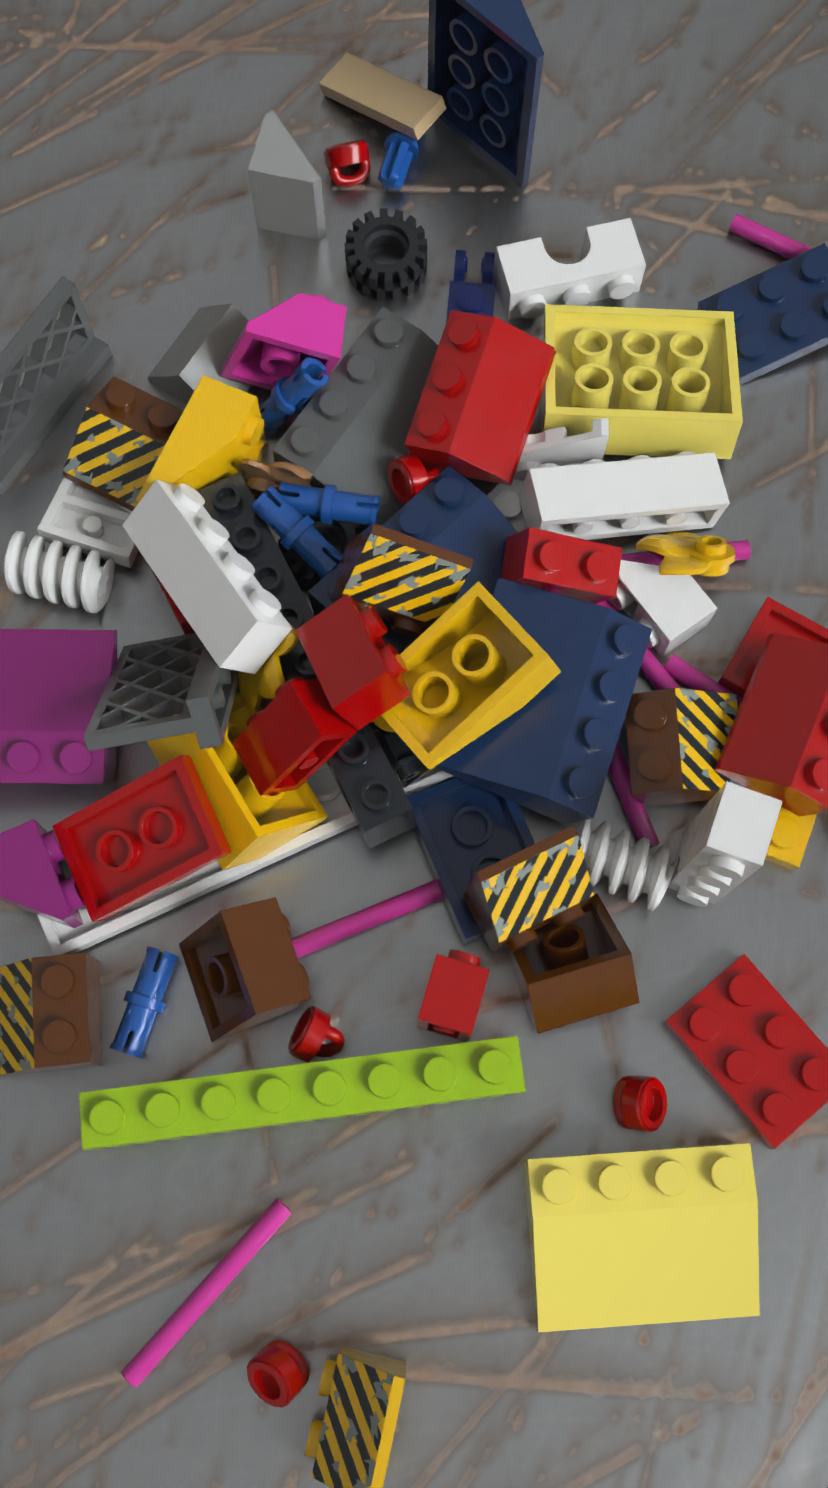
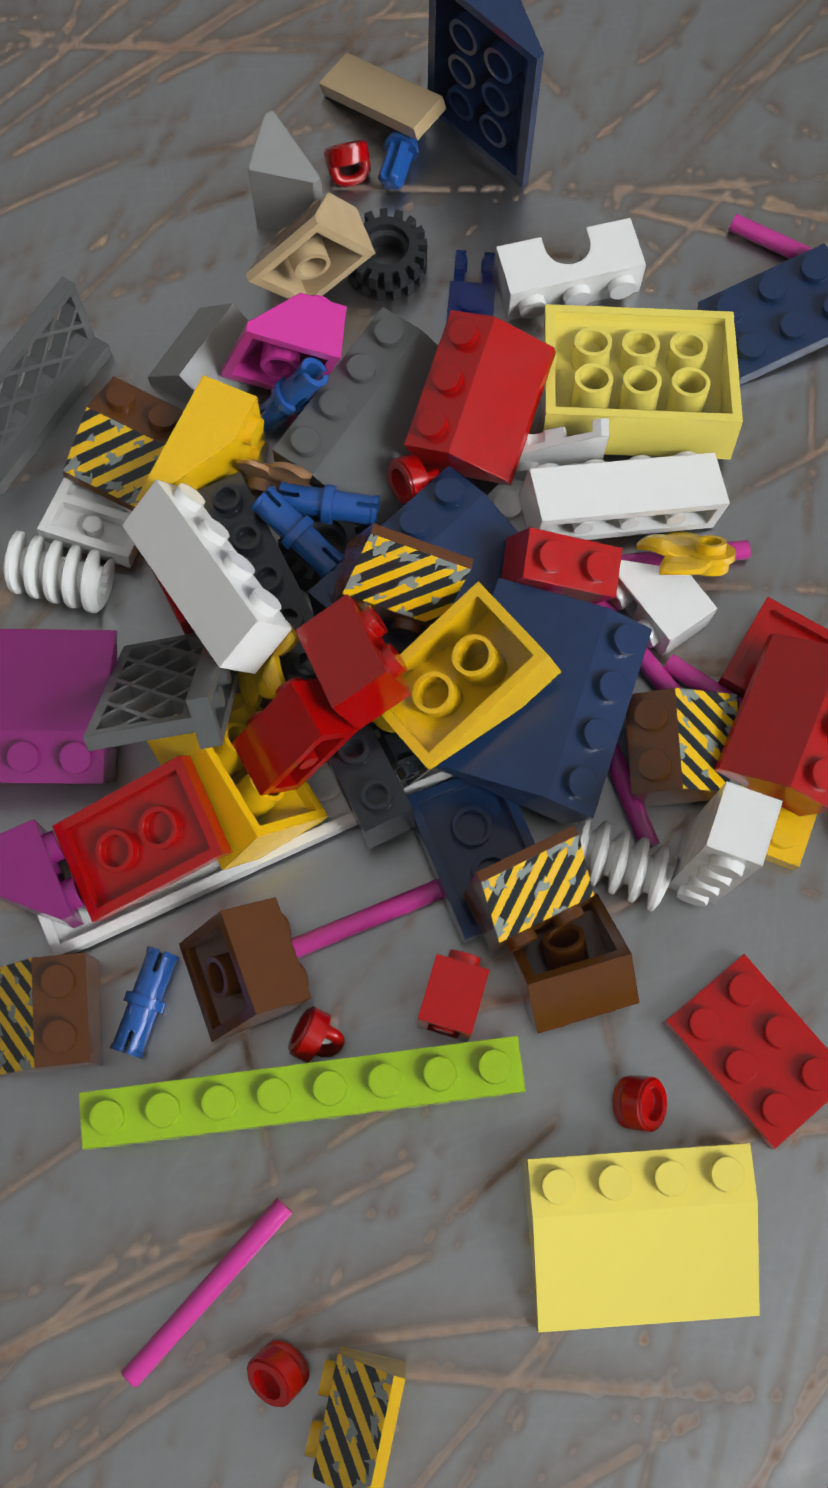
(313, 250): none -> tan slope

